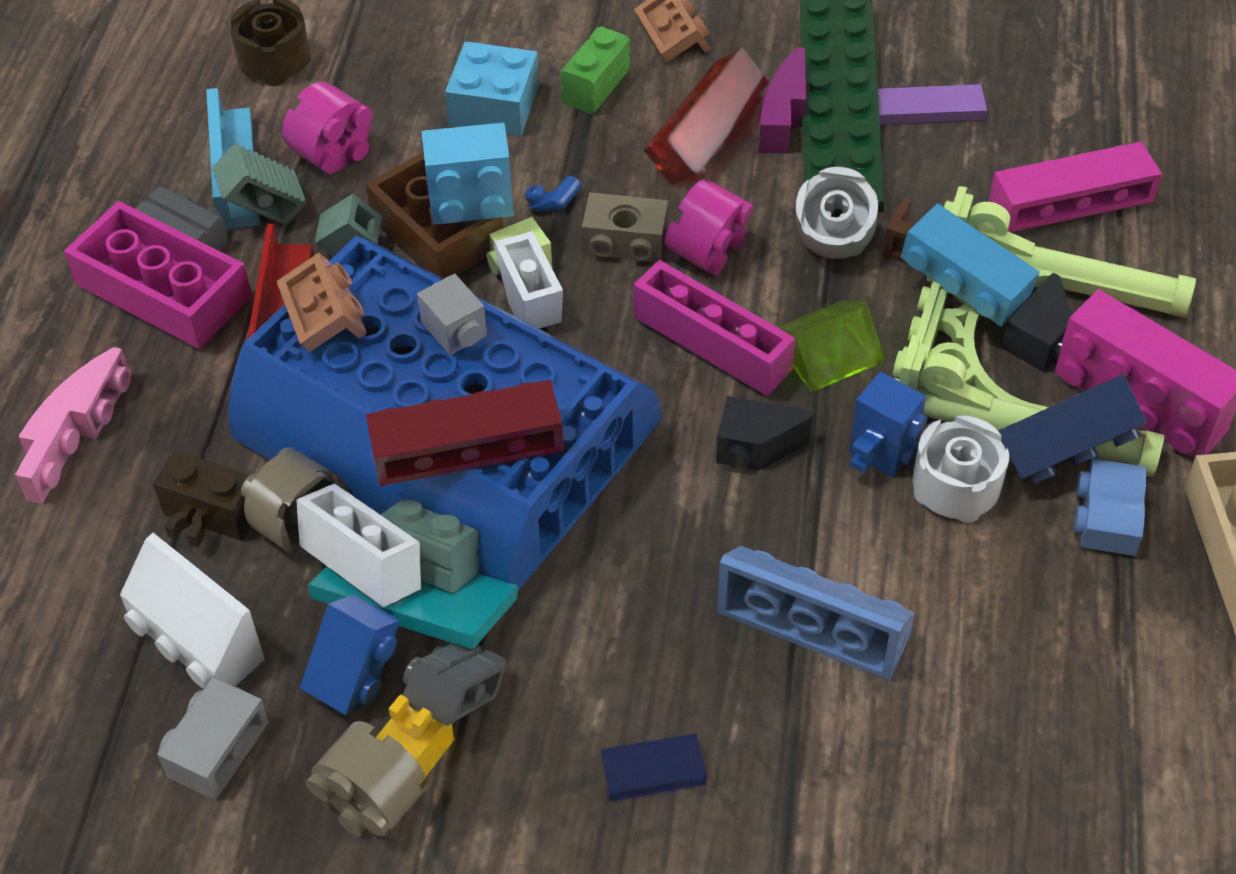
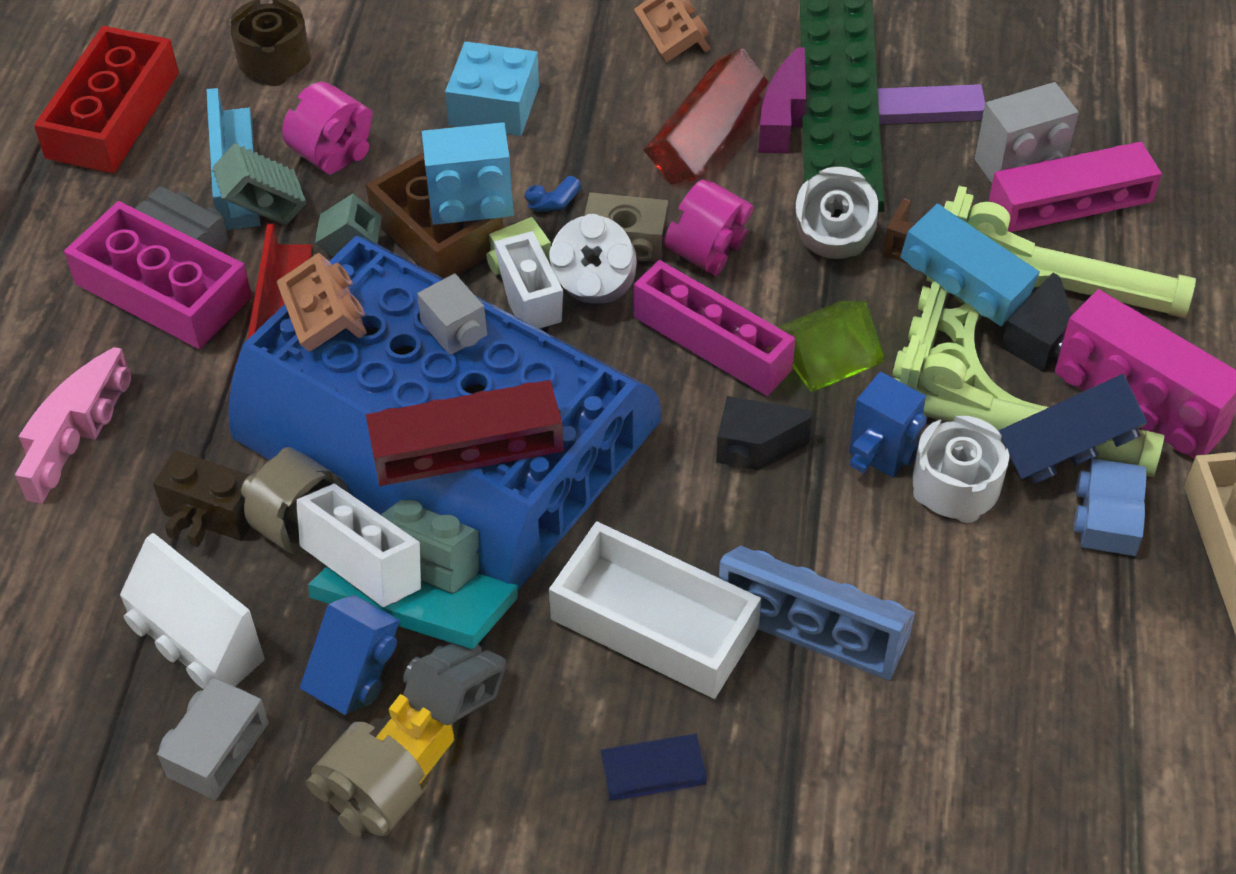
(107, 99): none -> red brick
(595, 70): bright green brick -> none
(602, 238): none -> white brick
(655, 609): none -> white piece
(1025, 129): none -> light grey brick

